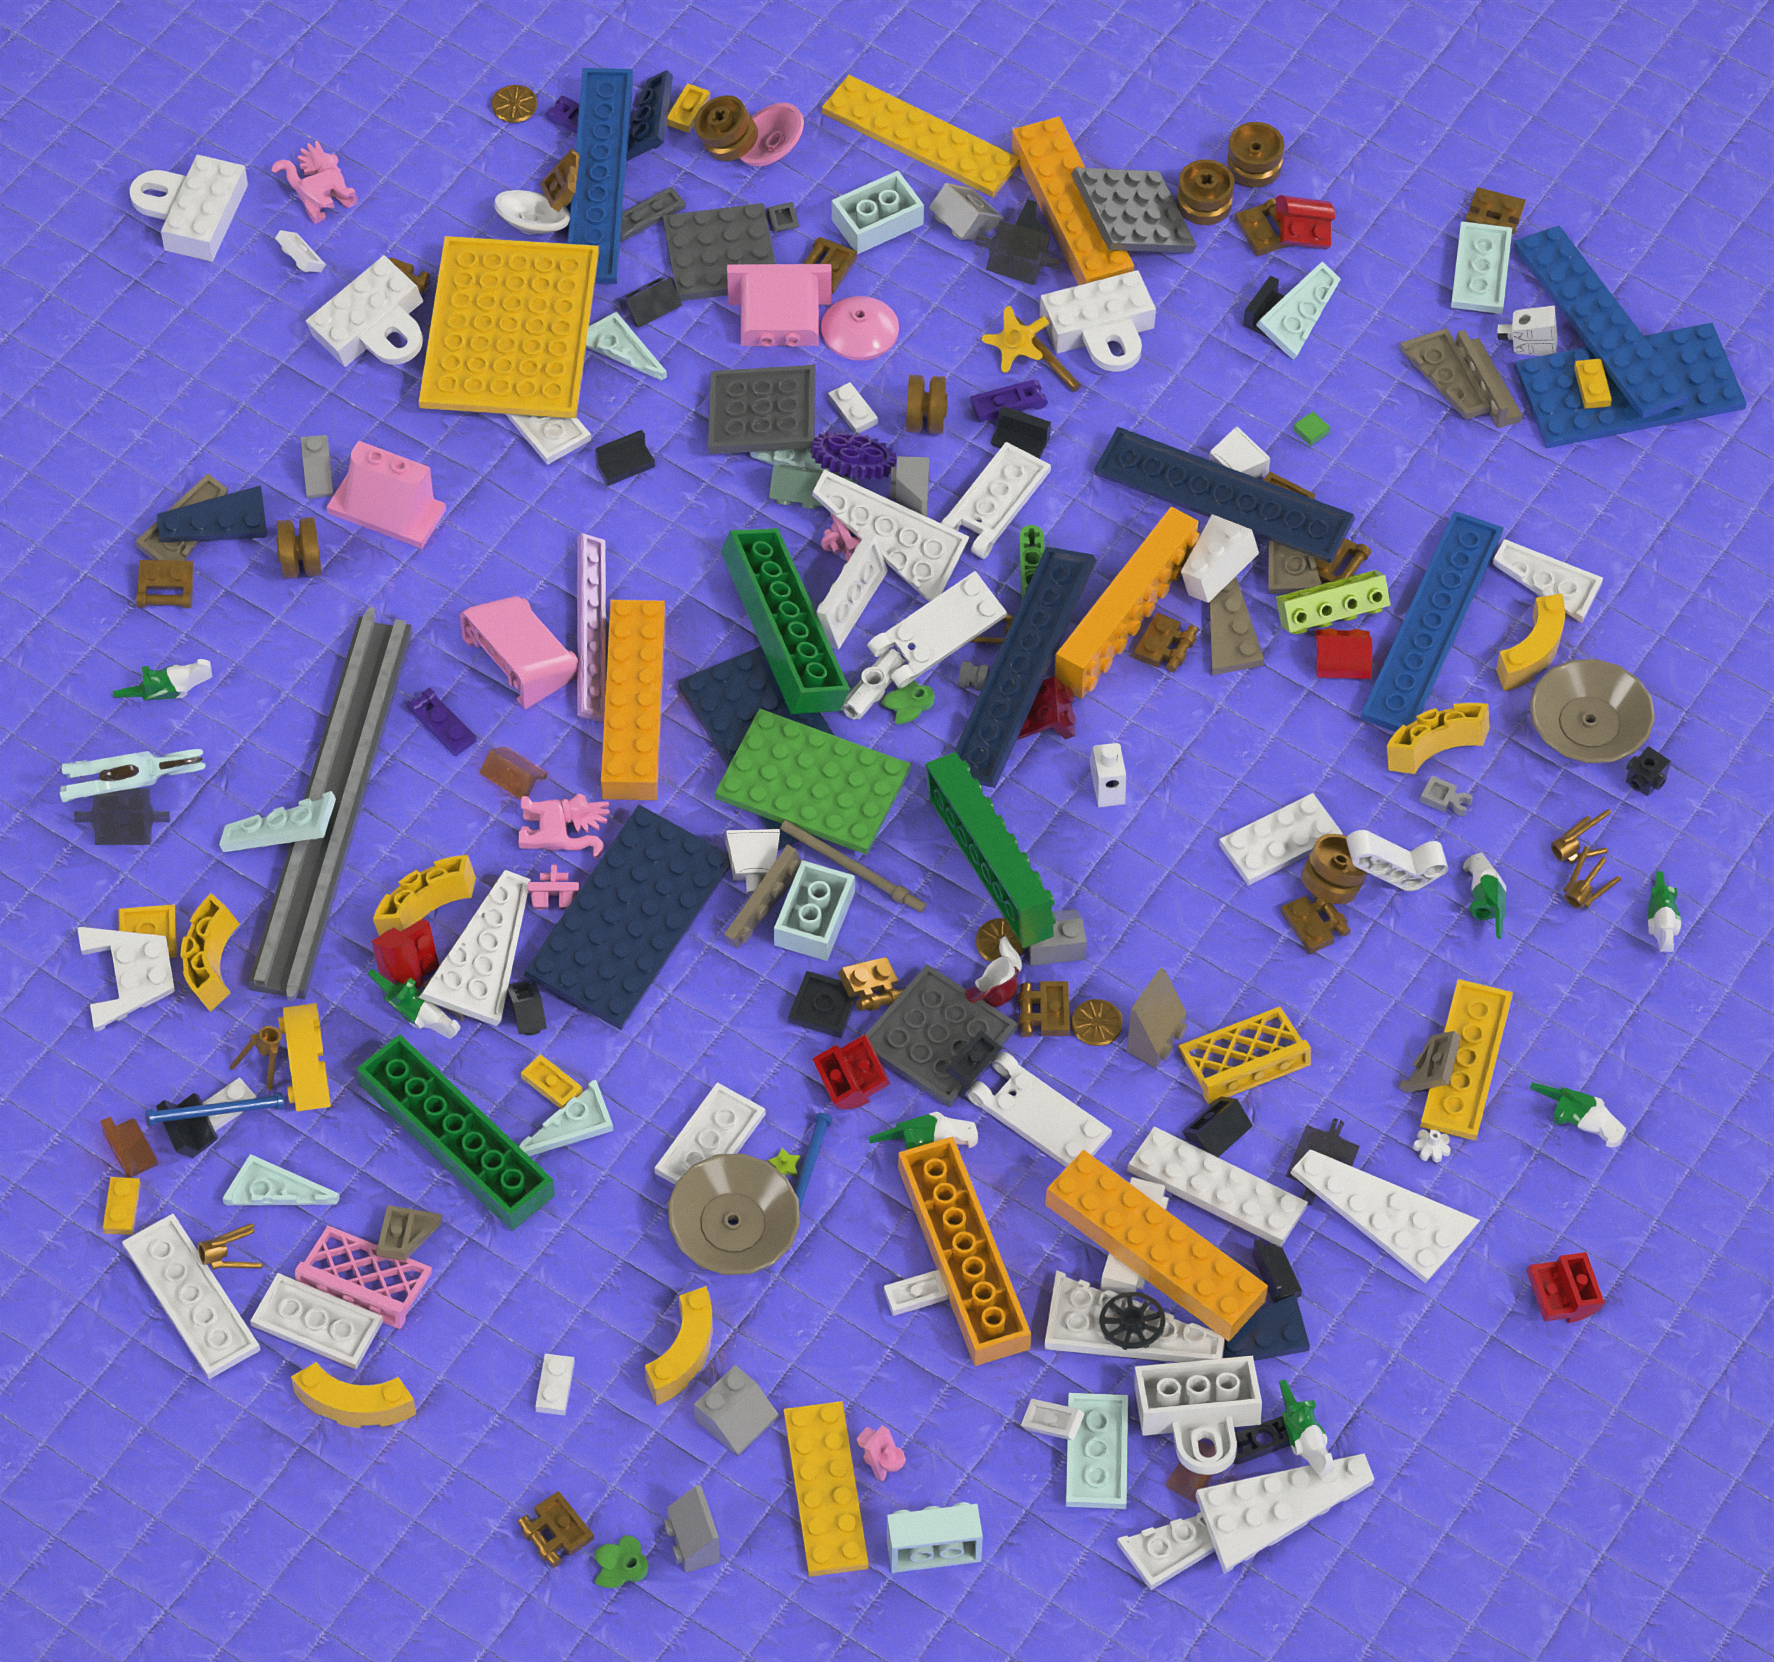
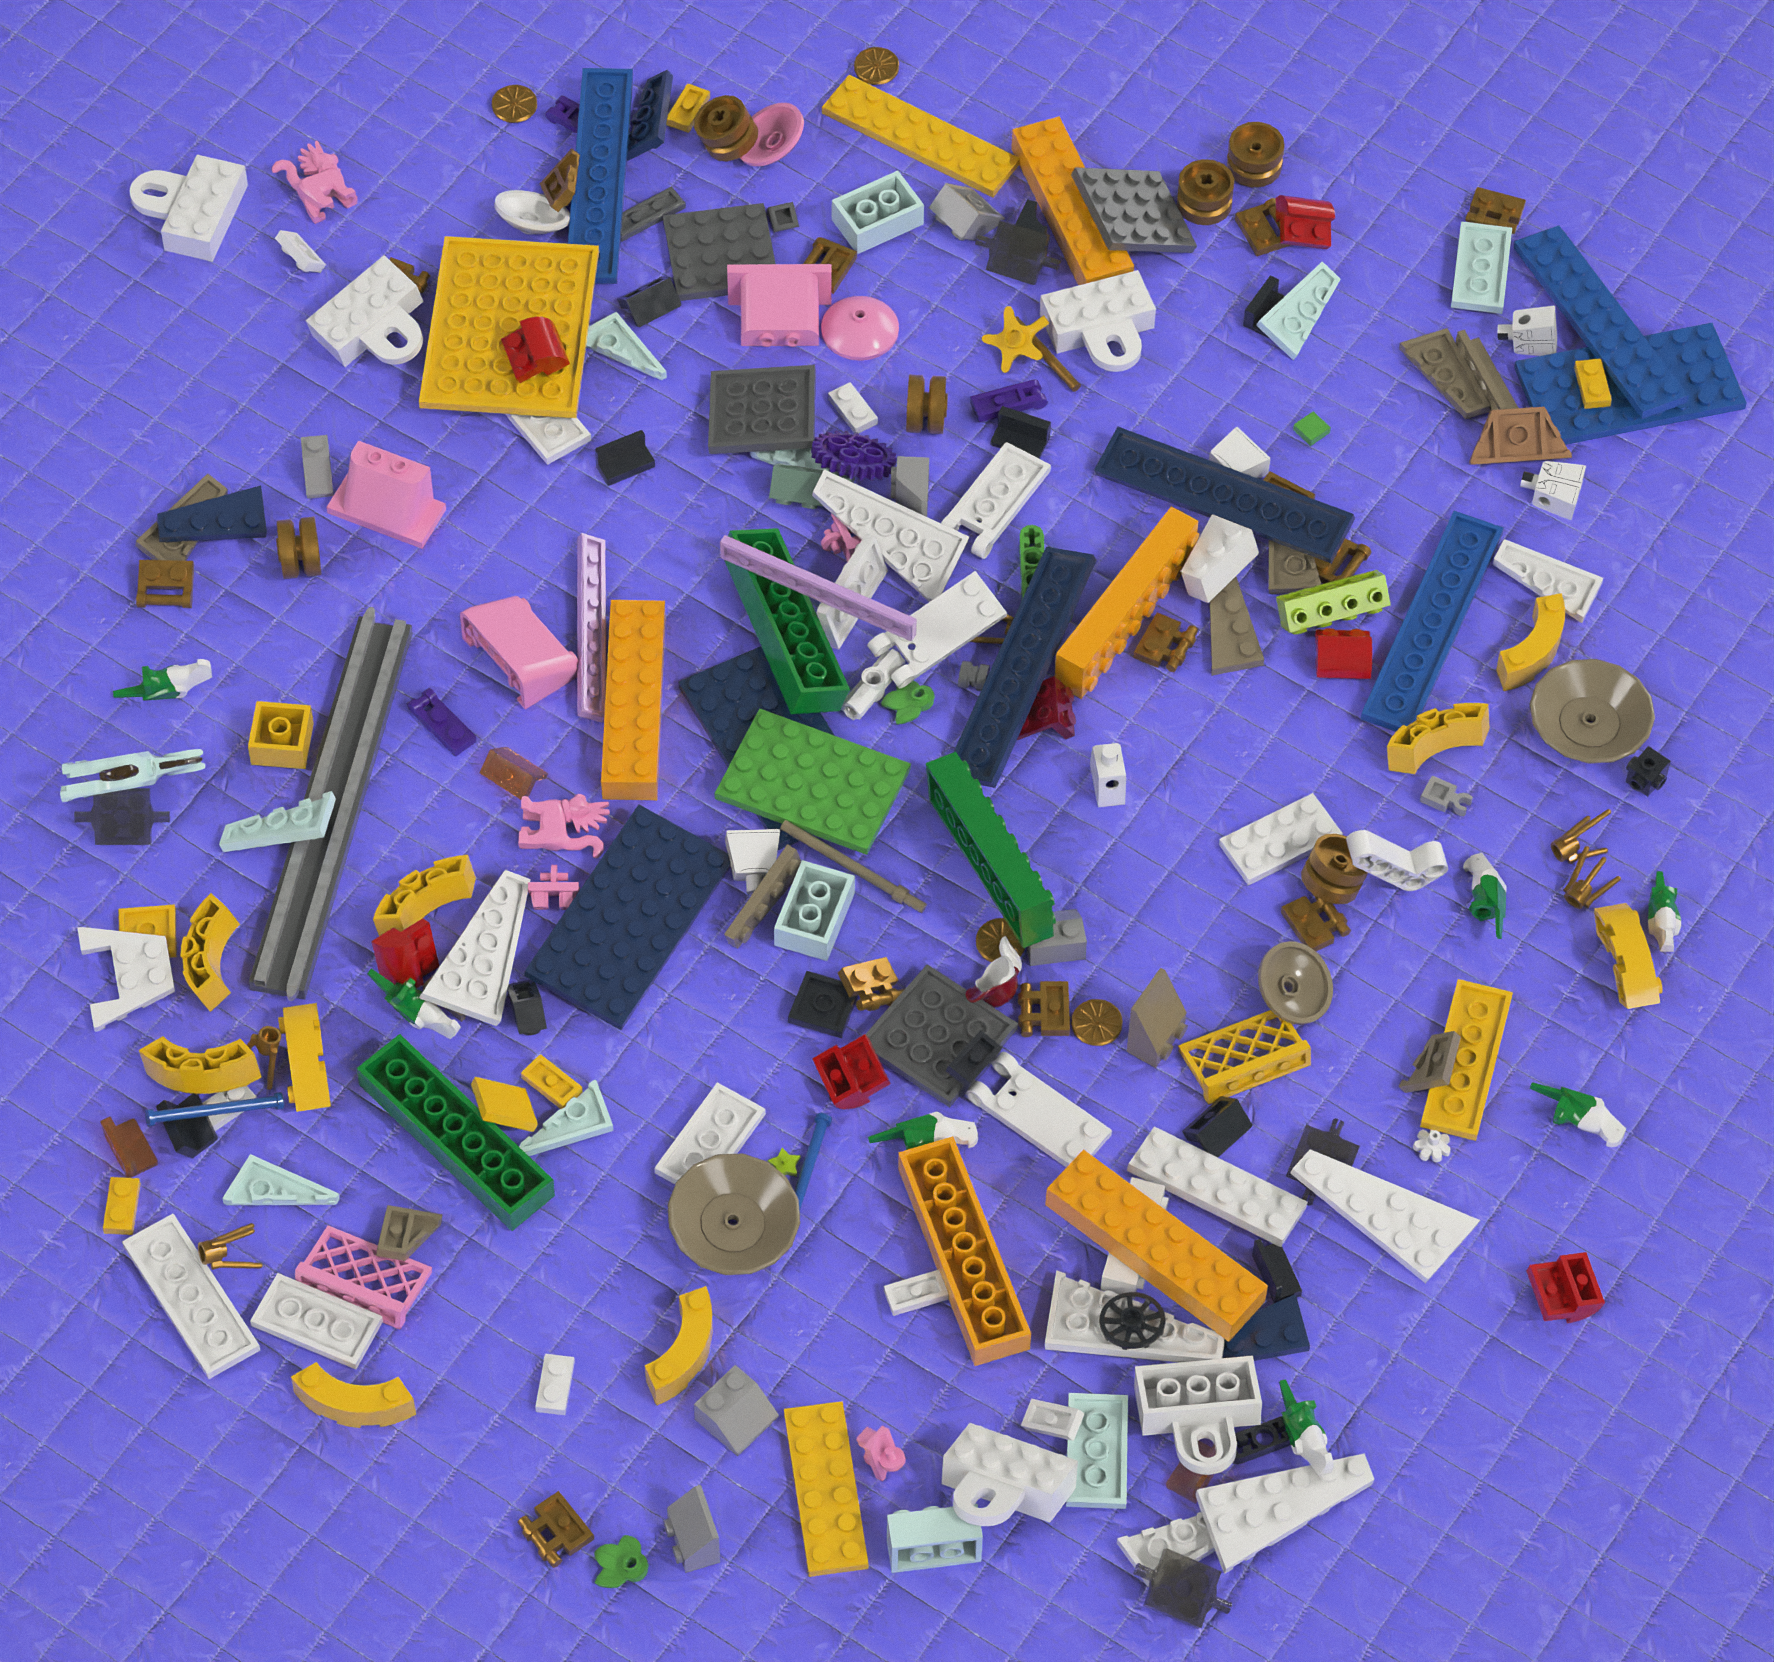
(200, 1073): none -> yellow brick
(280, 735): none -> yellow brick
(504, 1104): none -> yellow tile
(535, 348): none -> red brick
(818, 588): none -> lavender tile
(876, 65): none -> pearl gold wheel
(1008, 1475): none -> white brick
(1182, 1588): none -> clear smoke plate
(1306, 981): none -> dark tan dish
(1518, 436): none -> medium nougat wing
(1556, 487): none -> white torso
(1623, 937): none -> yellow brick

